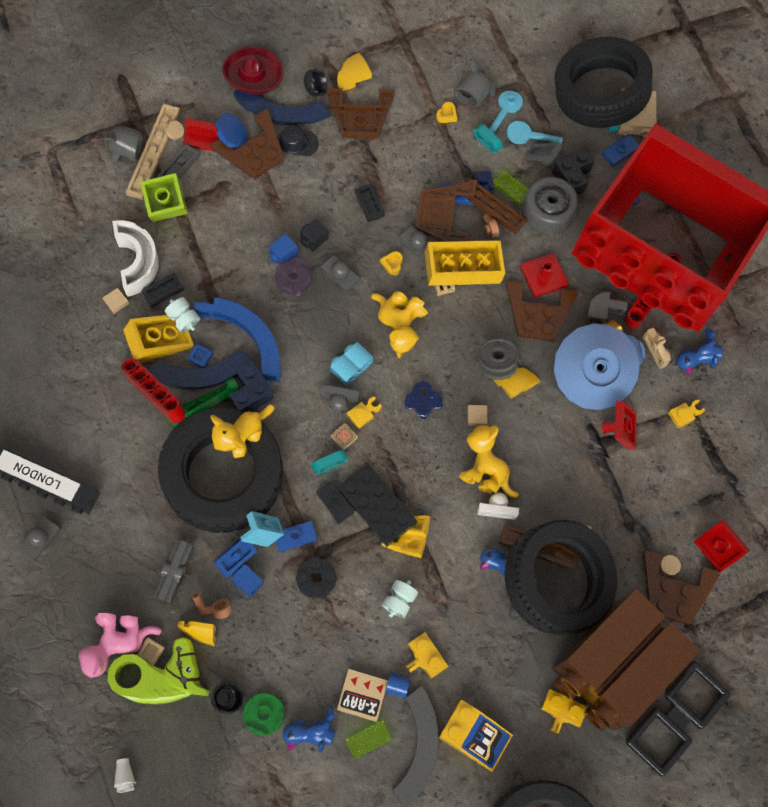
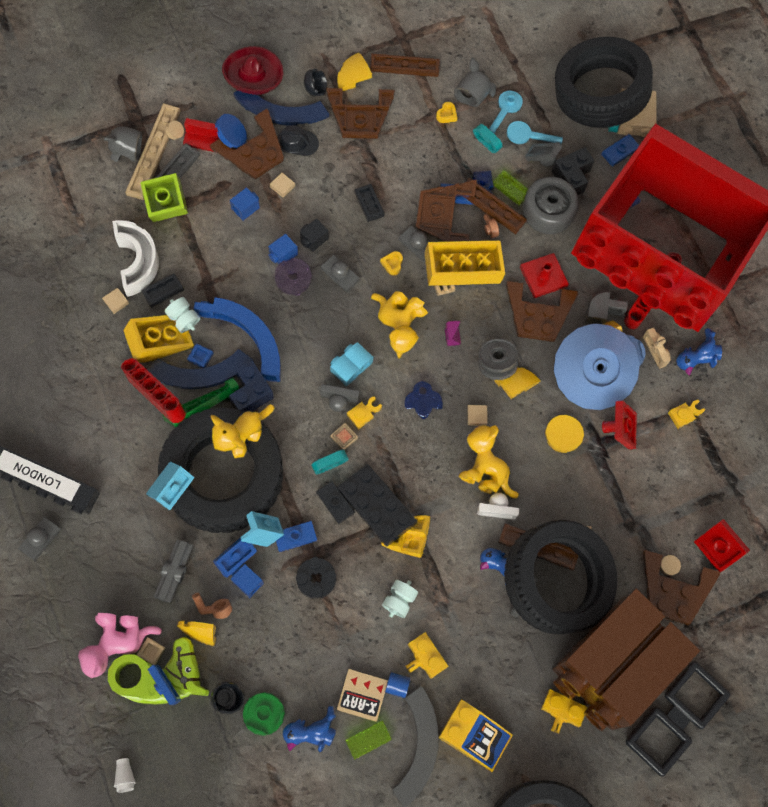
(163, 685): none -> blue plate
(170, 485): none -> medium azure panel
(245, 203): none -> blue brick
(282, 185): none -> tan tile
(404, 65): none -> reddish brown tile
(452, 333): none -> magenta slope
(564, 433): none -> yellow tile

